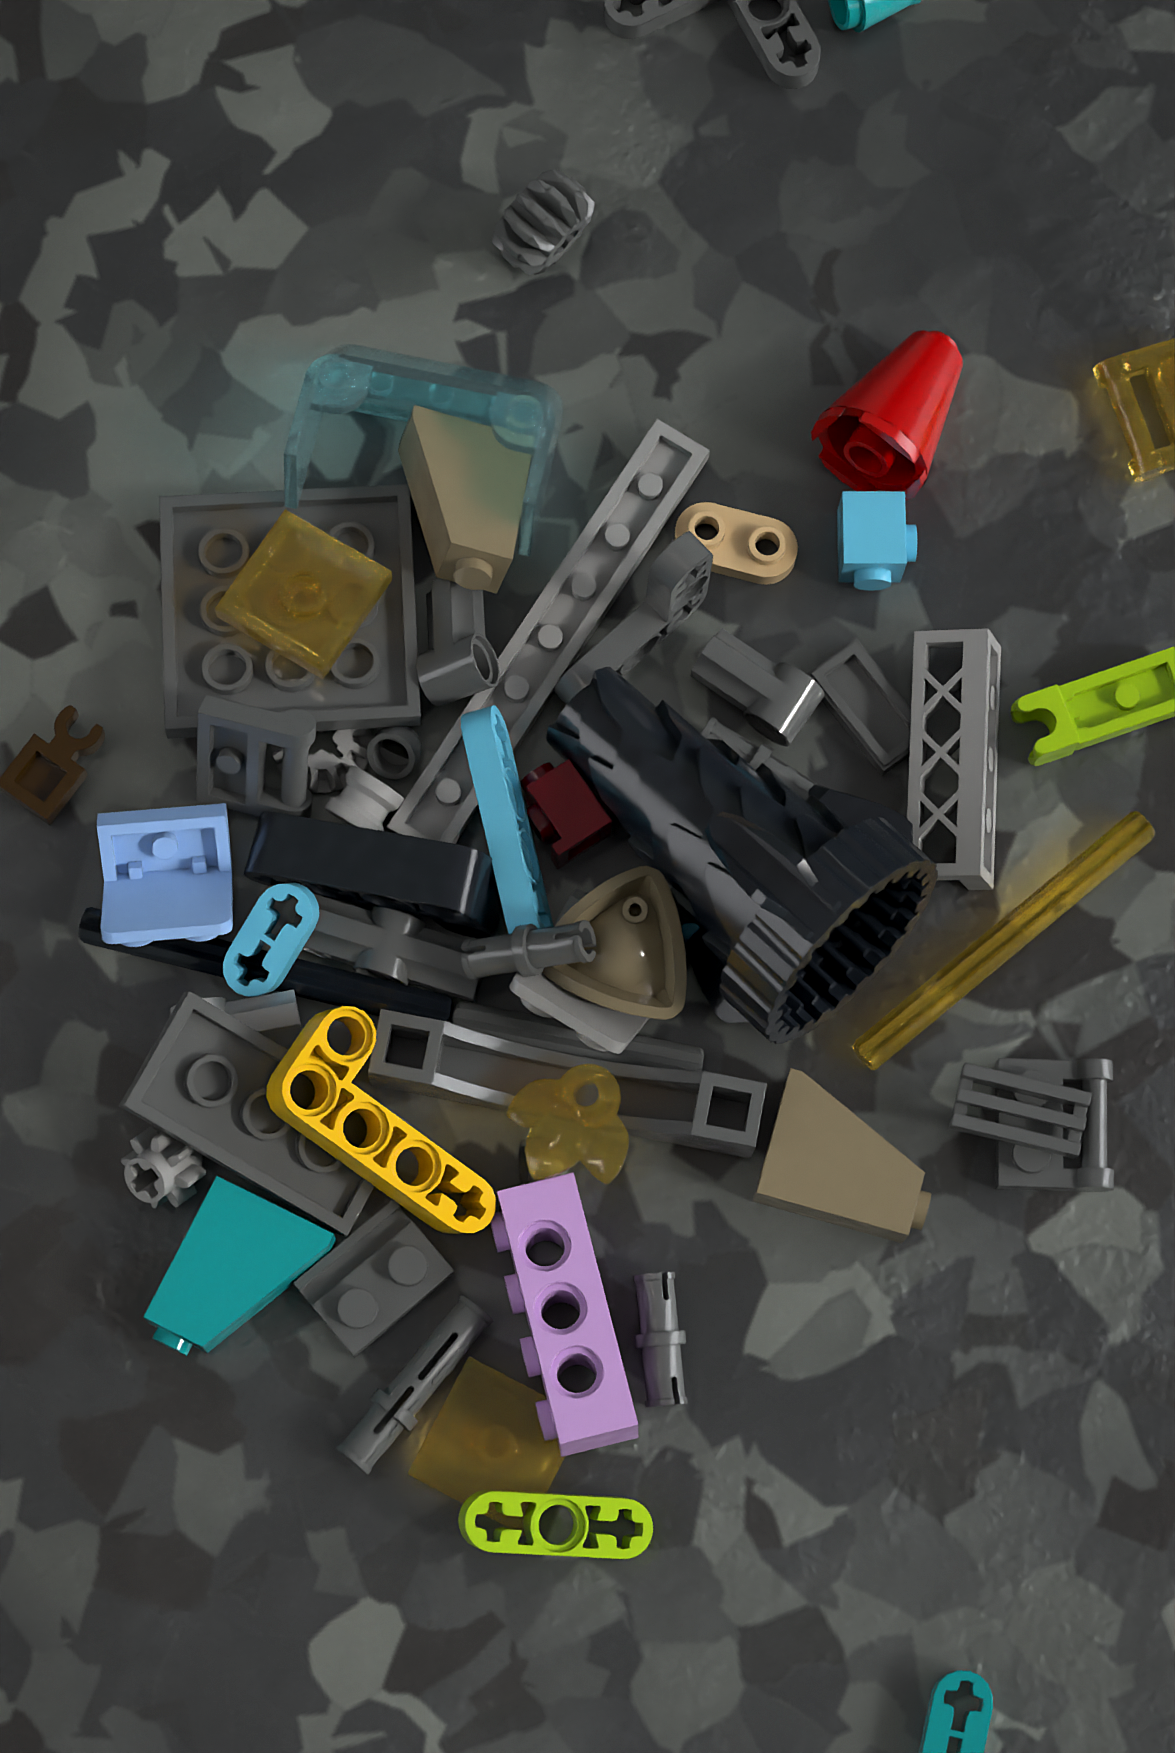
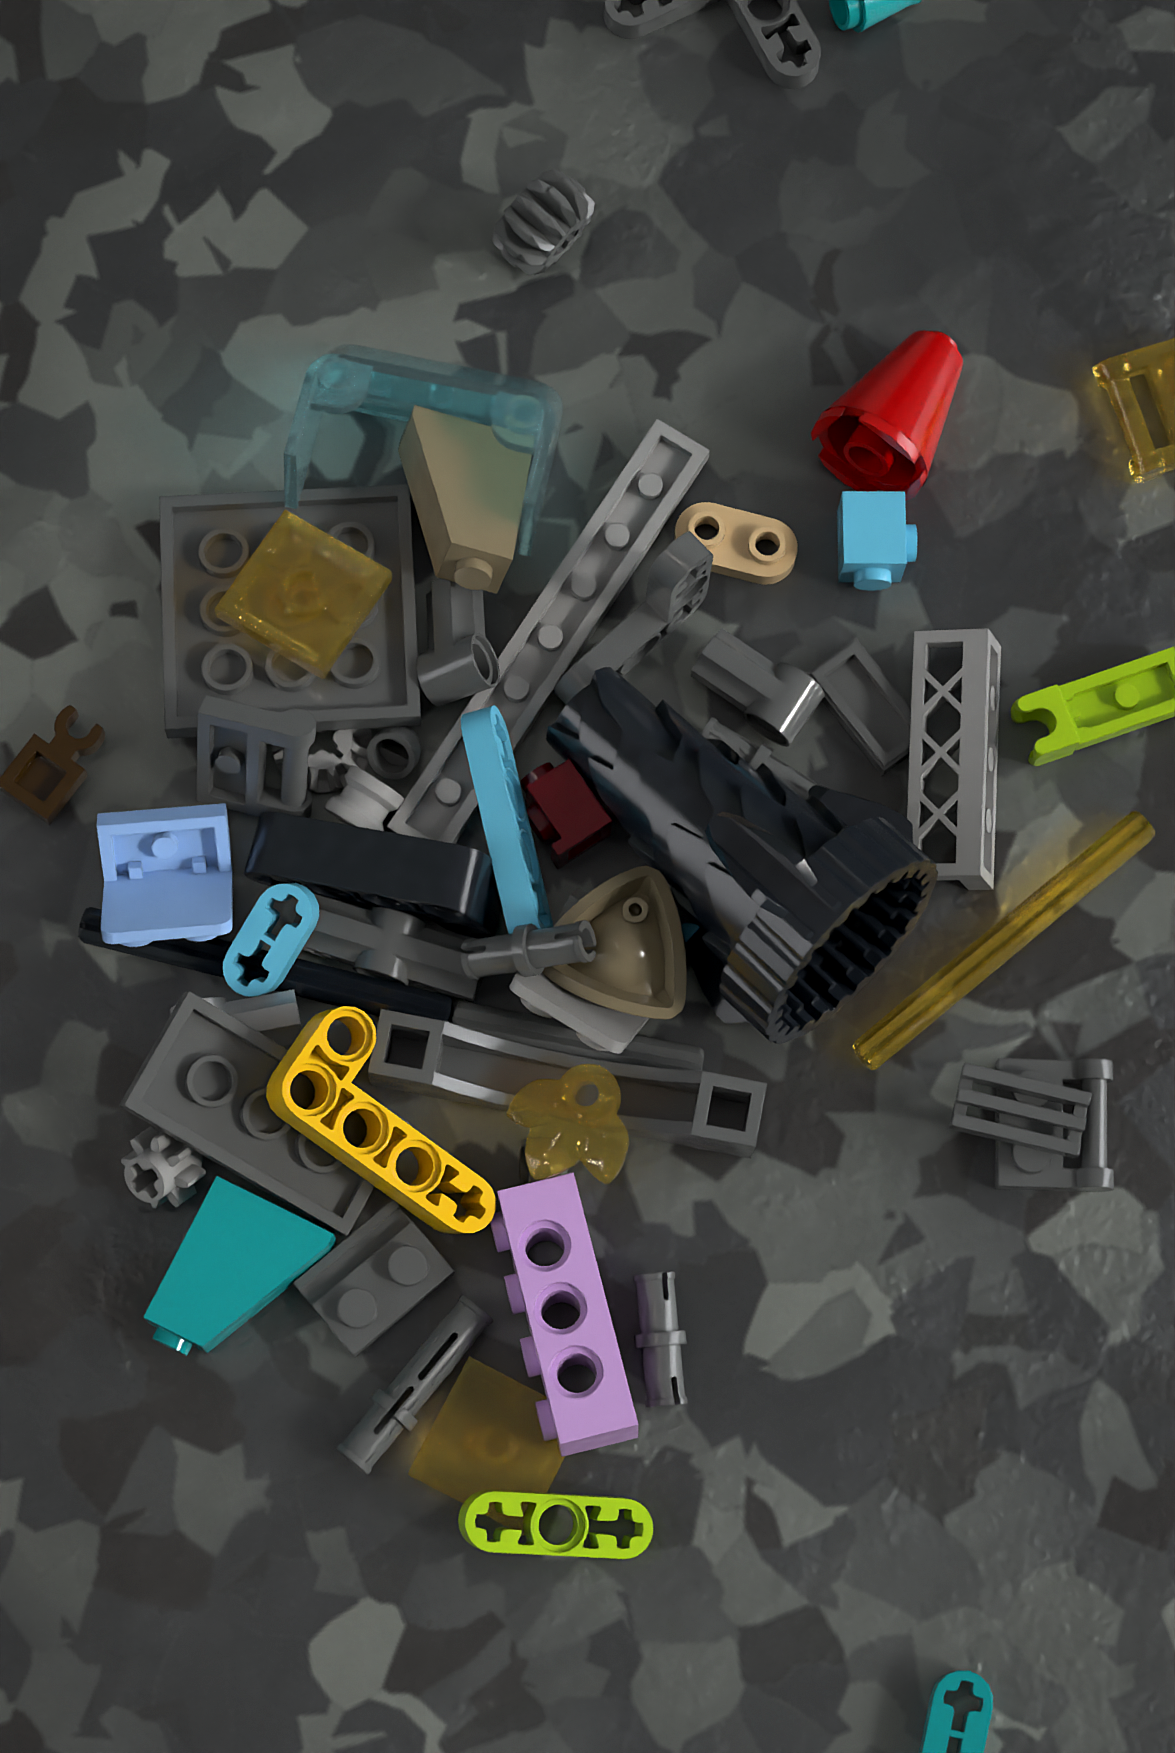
(838, 1167): dark tan slope -> none

